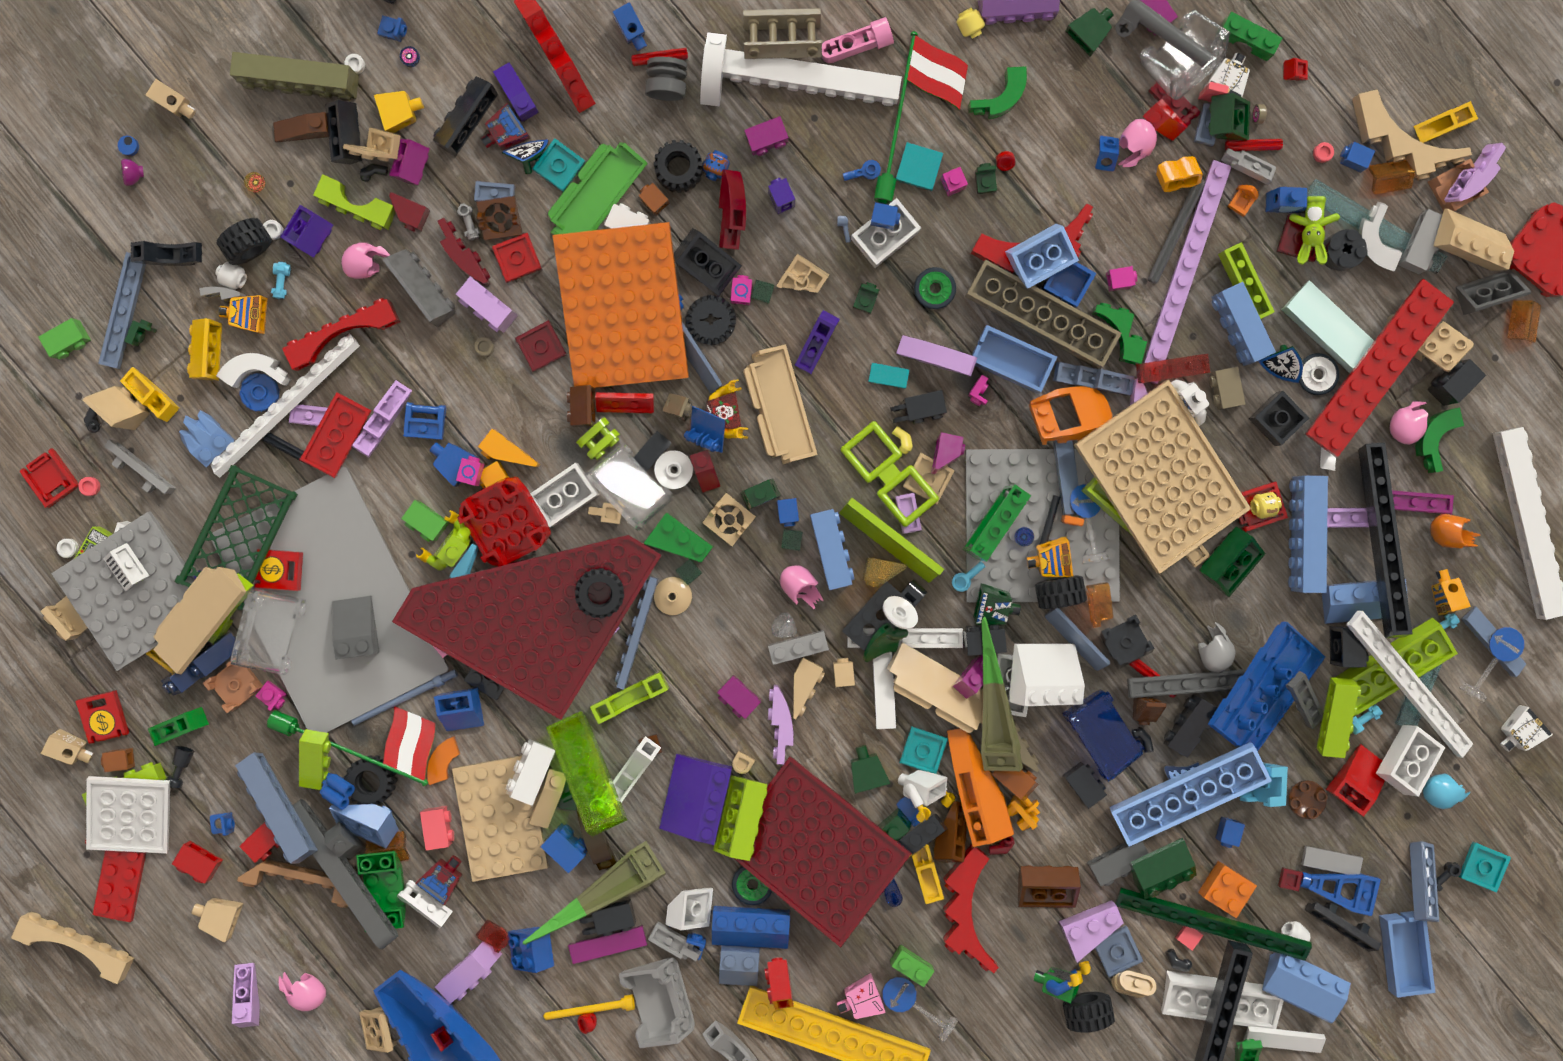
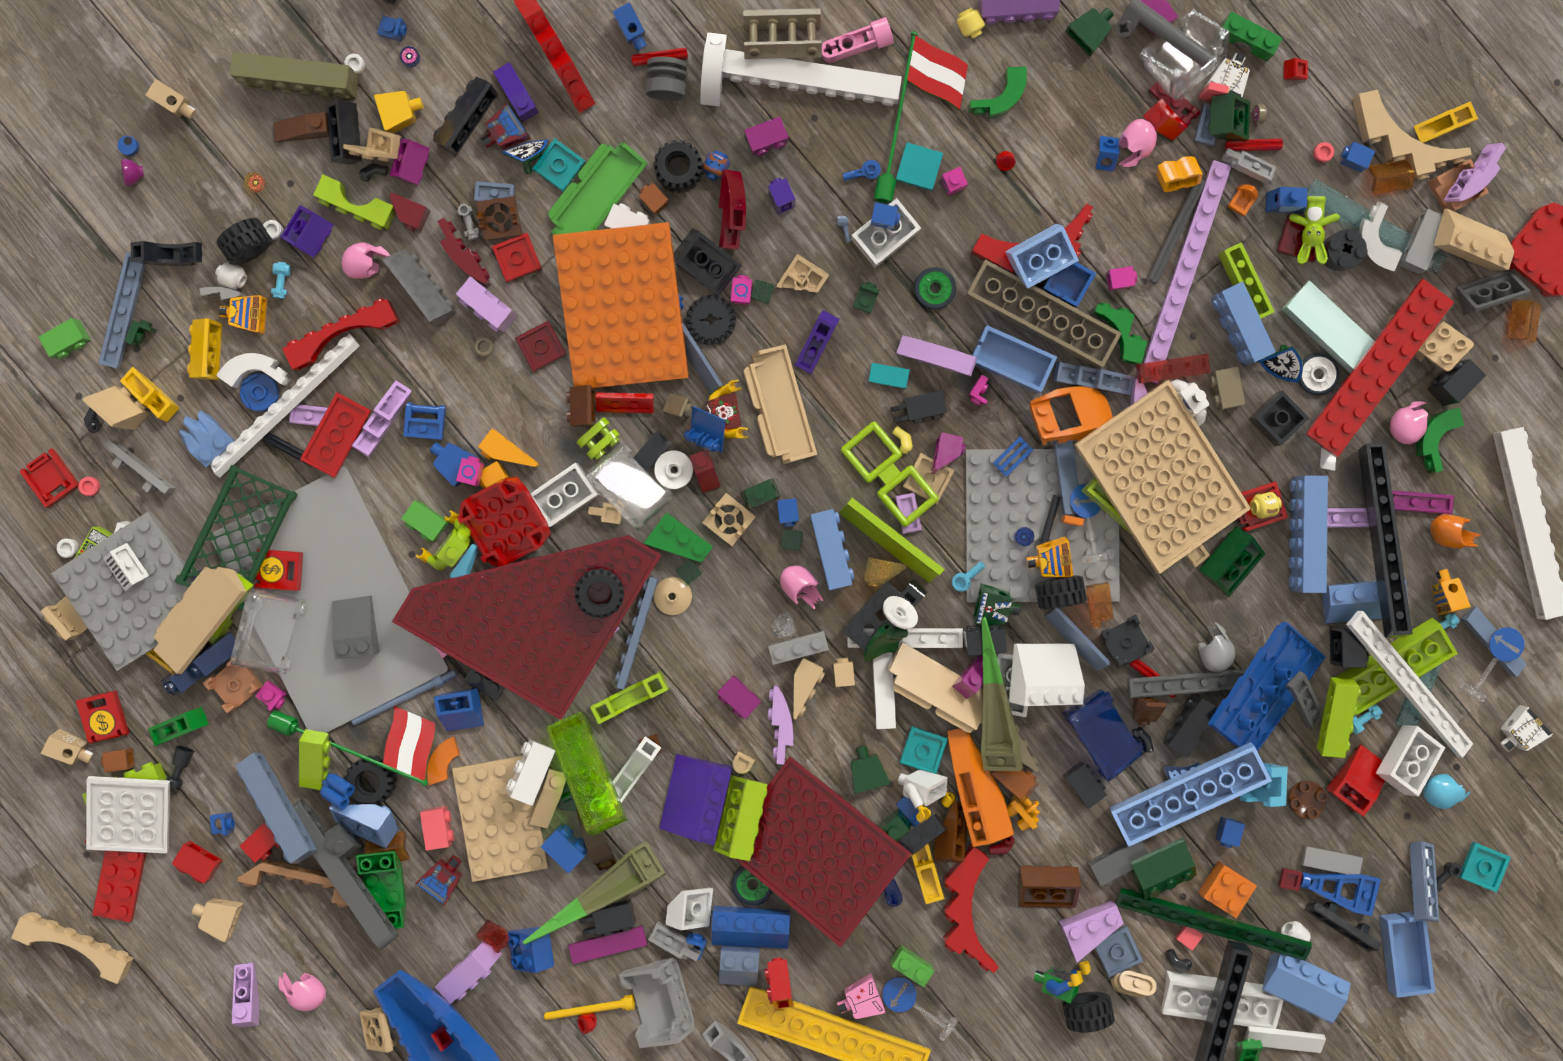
(425, 904): white plate -> none
(986, 178): dark green bracket -> none
(996, 522): green window -> none
(1024, 445): none -> blue tile

